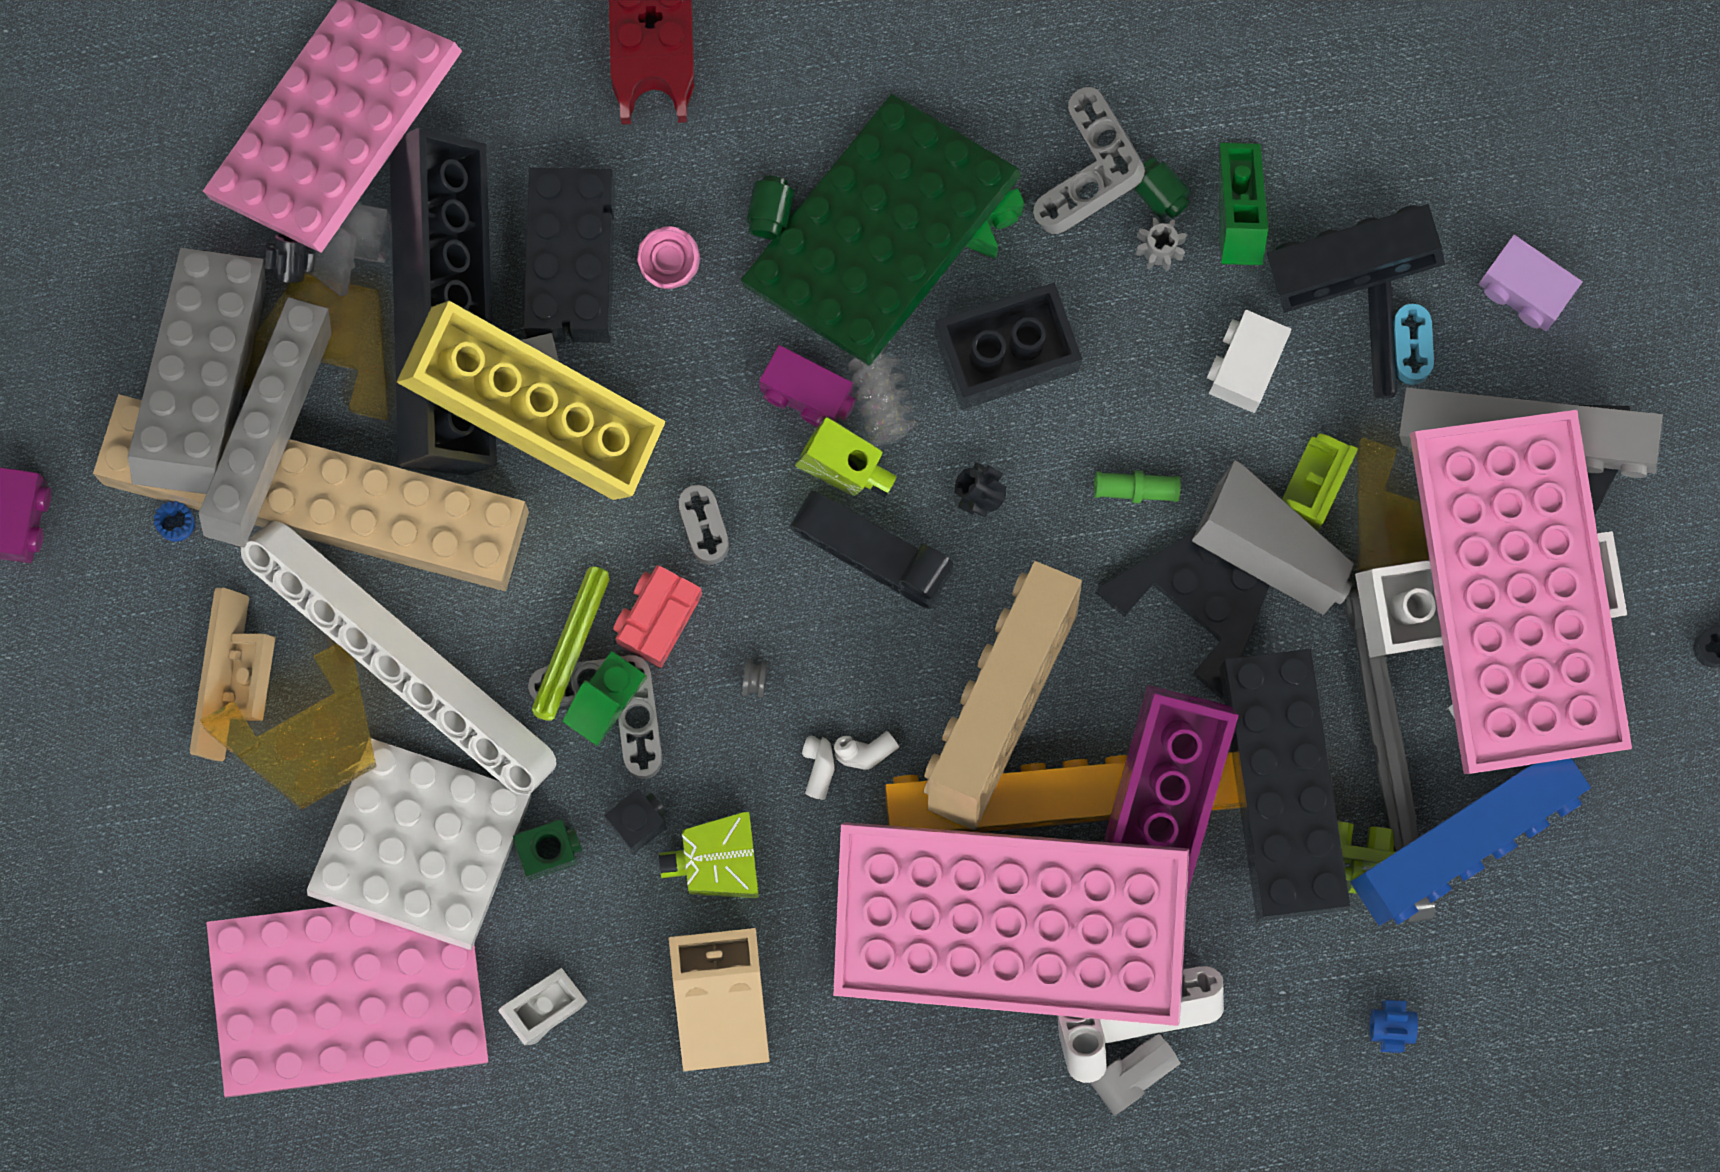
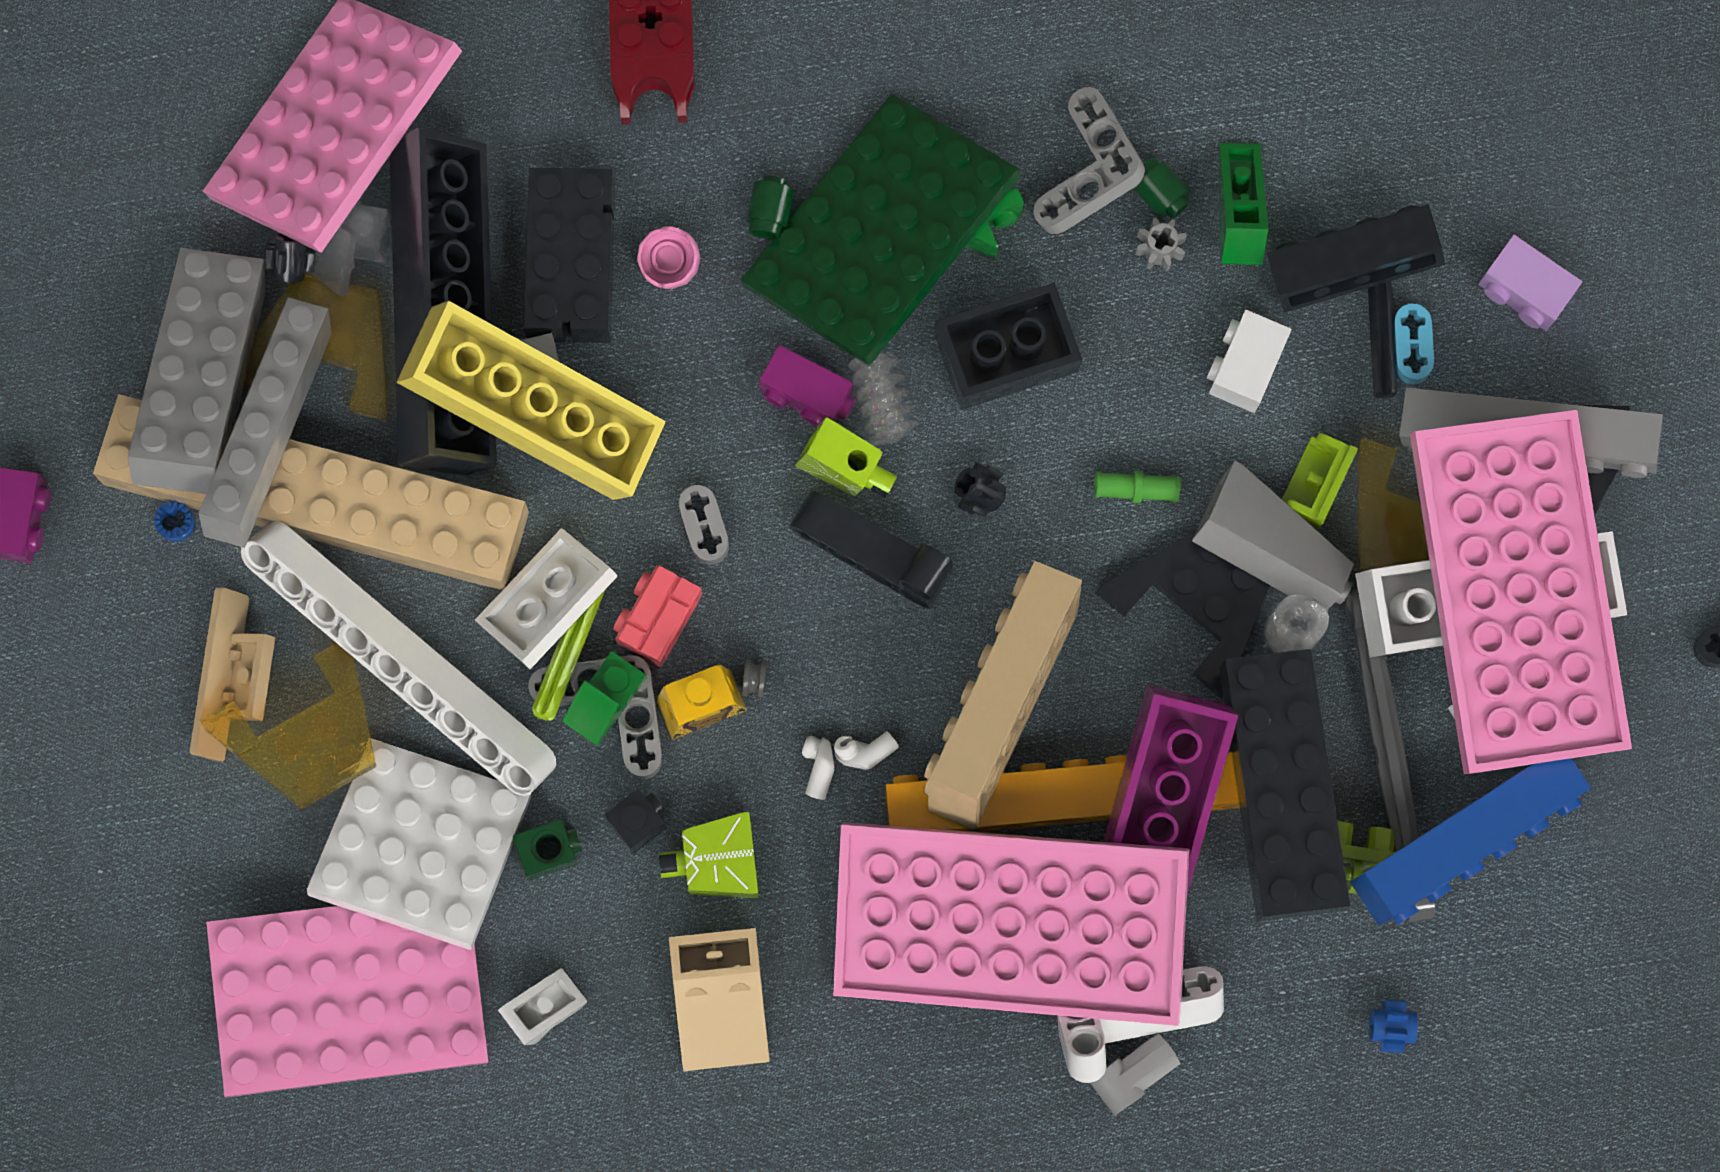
(546, 598): none -> white plate
(699, 700): none -> yellow torso
(1296, 624): none -> clear piece

